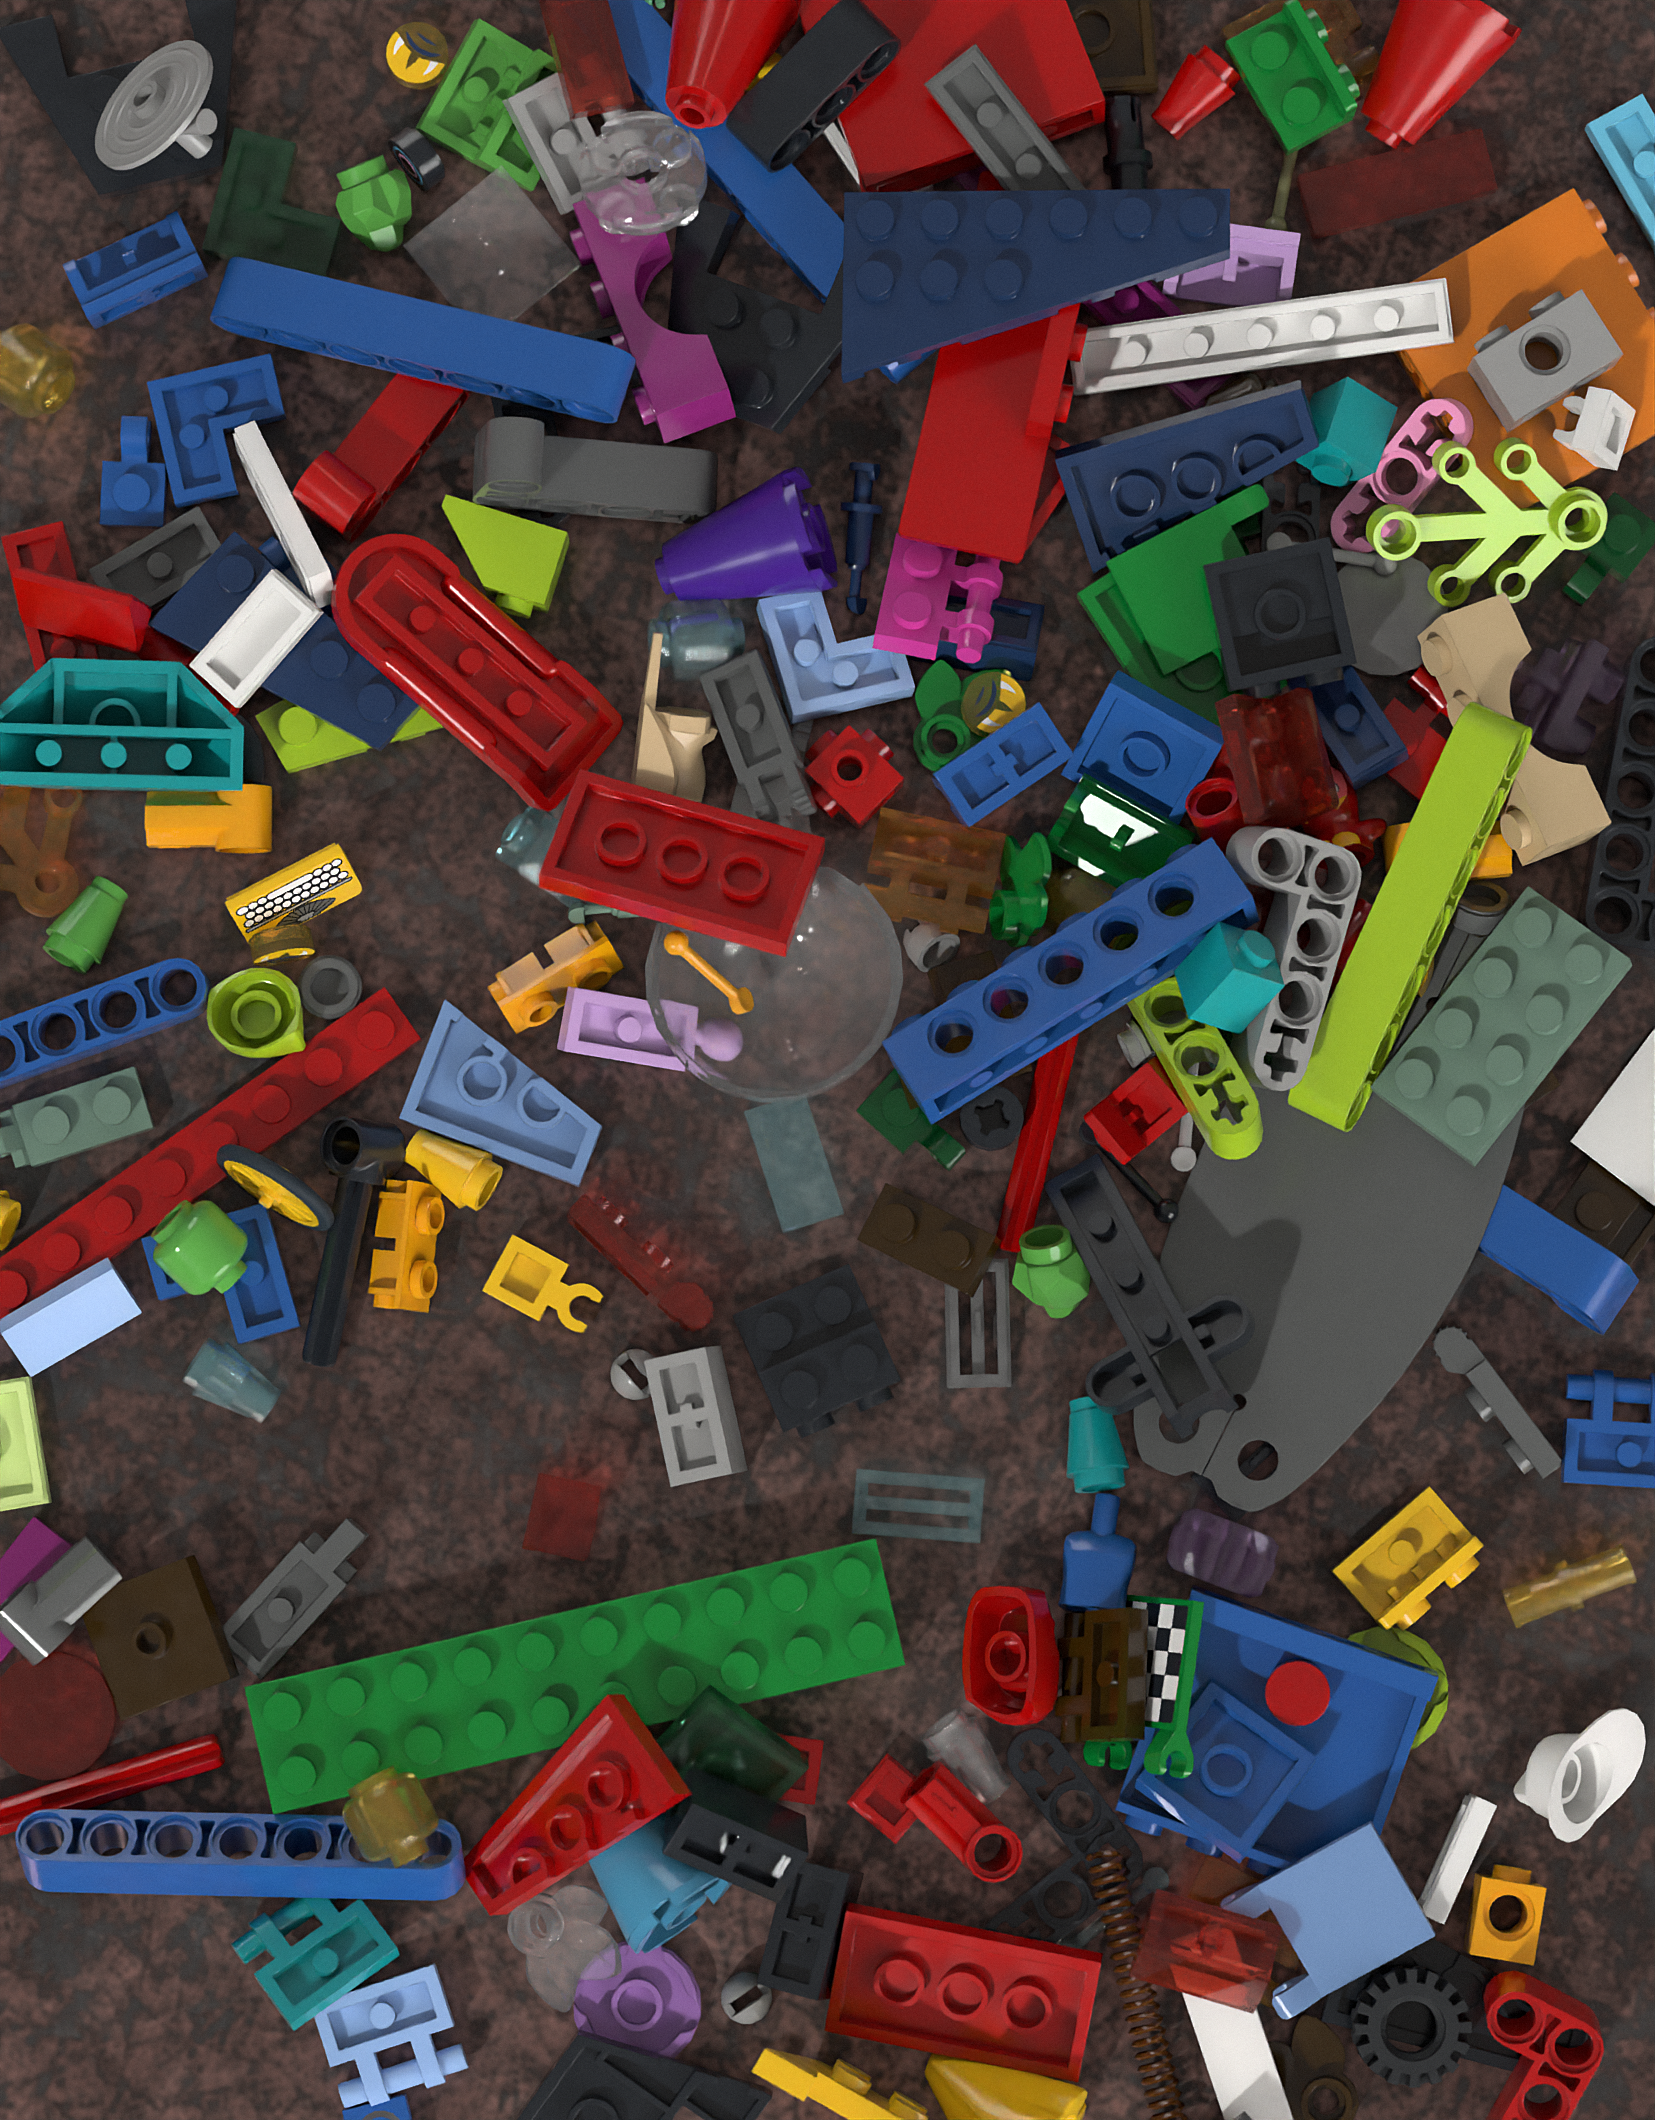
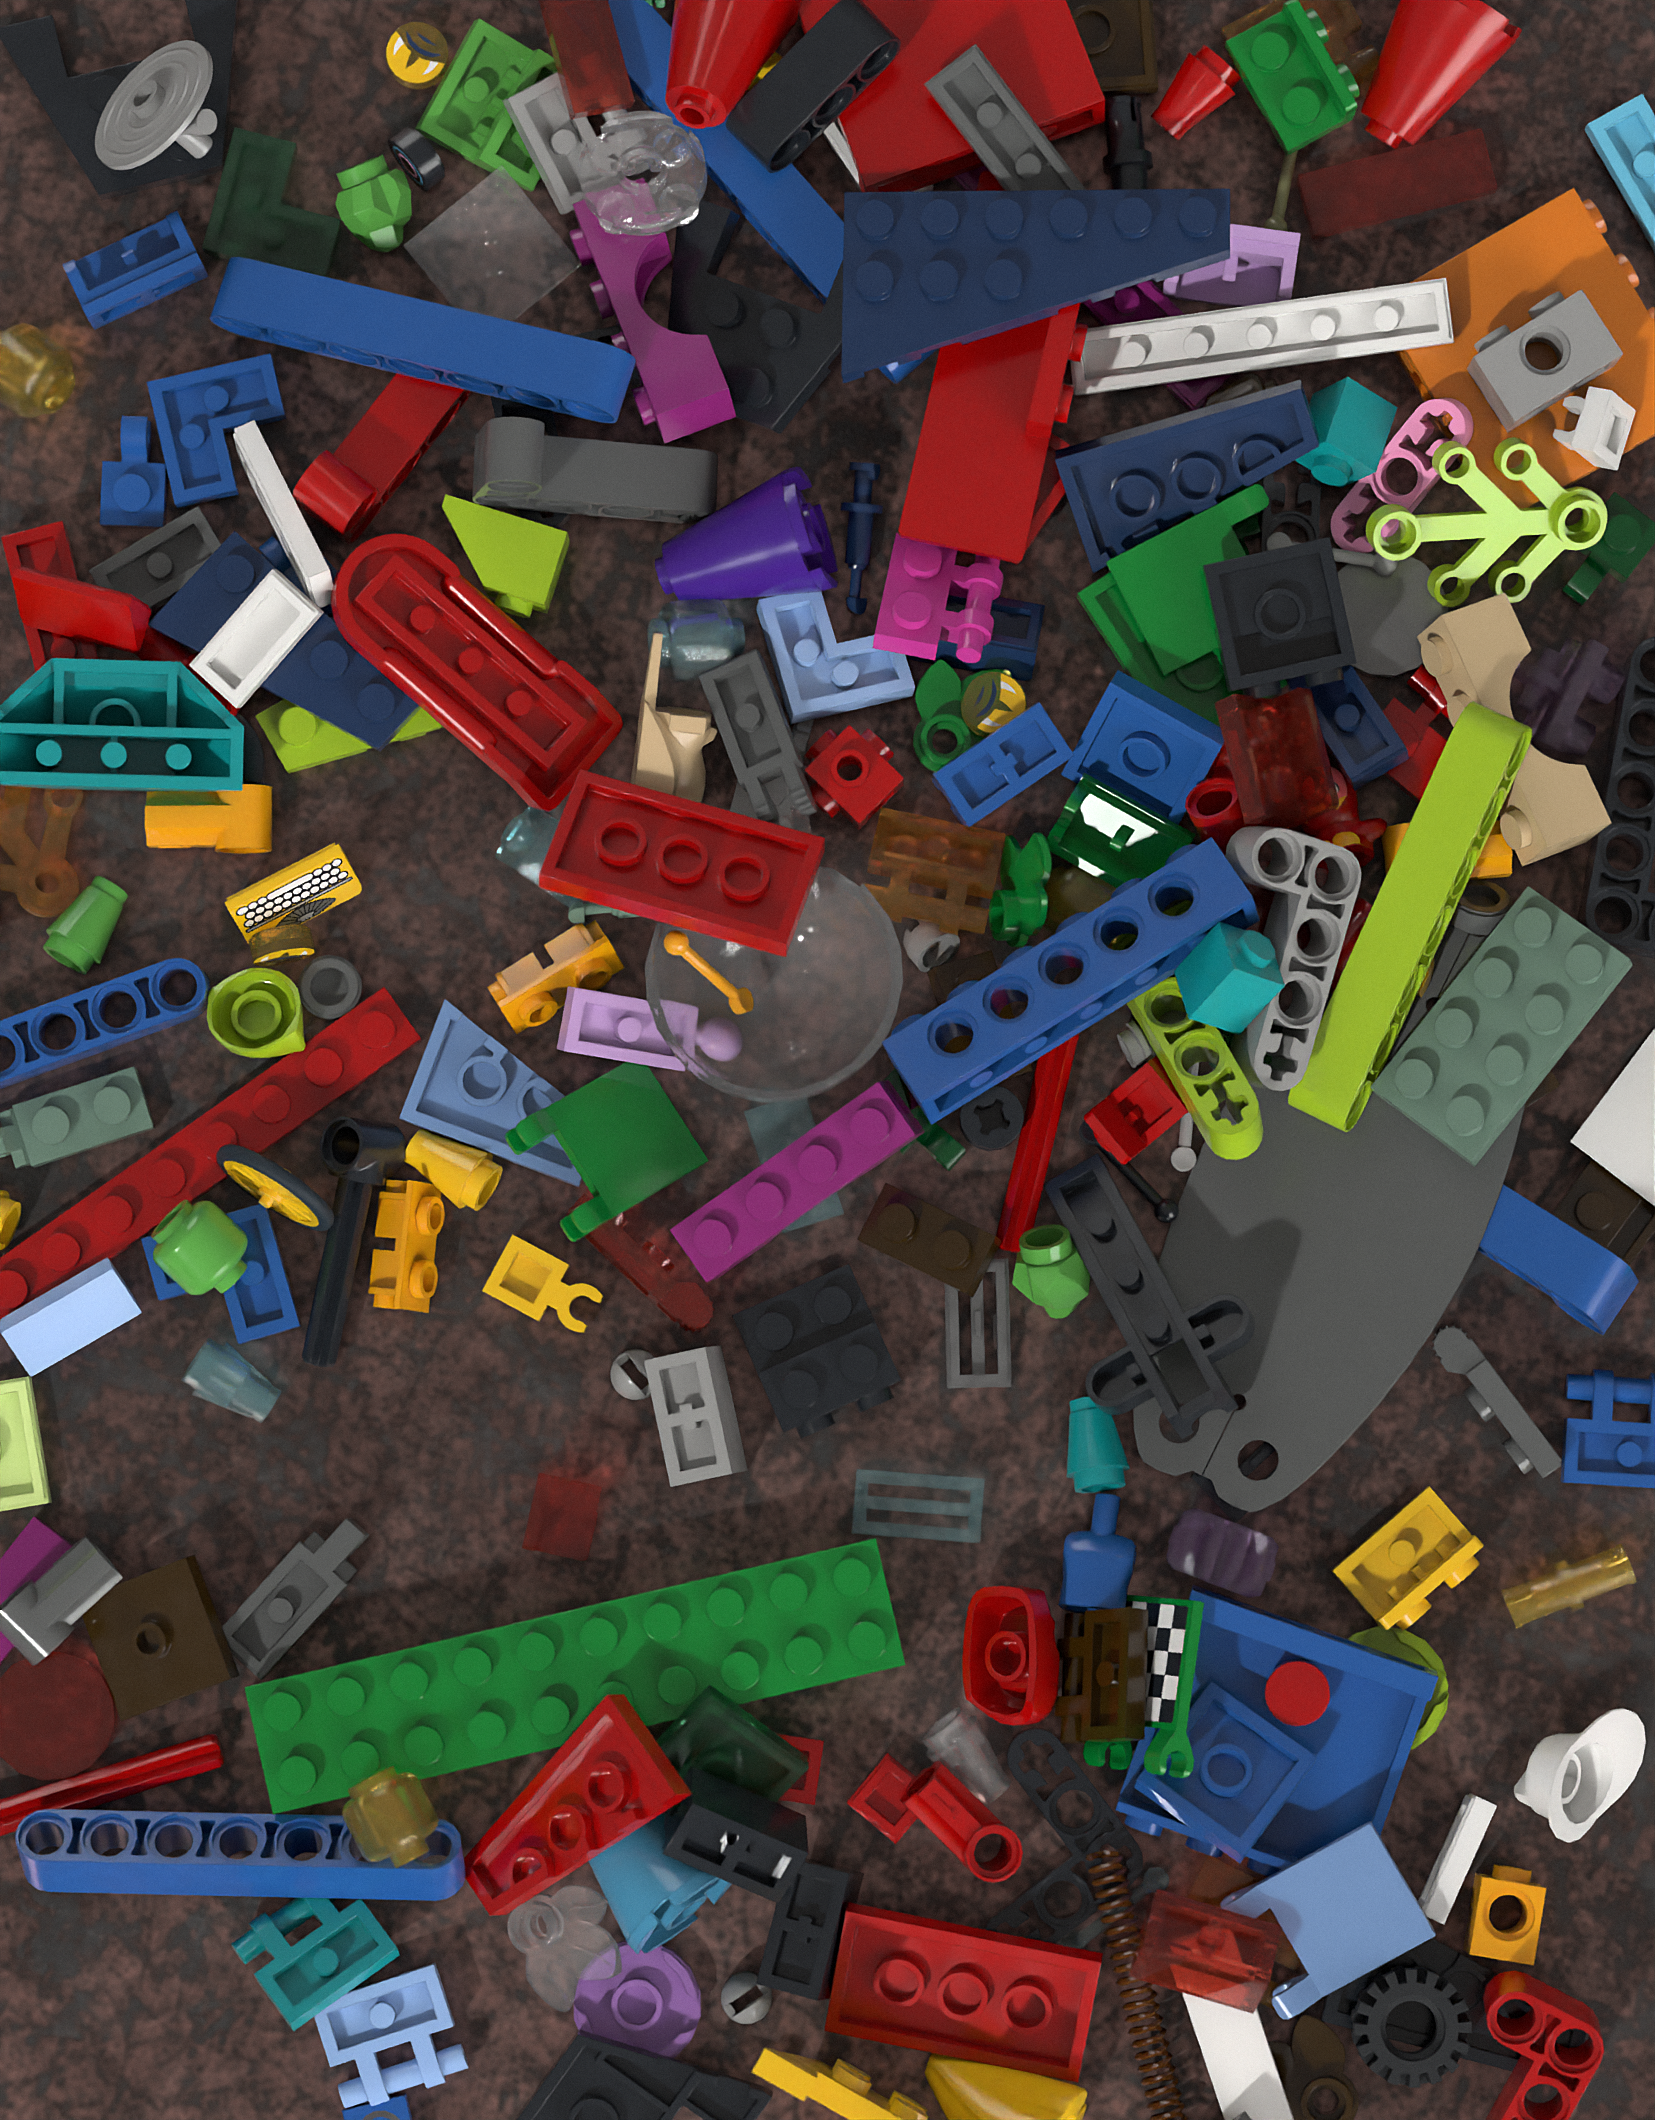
(619, 1139): none -> green flag
(797, 1180): none -> magenta arch

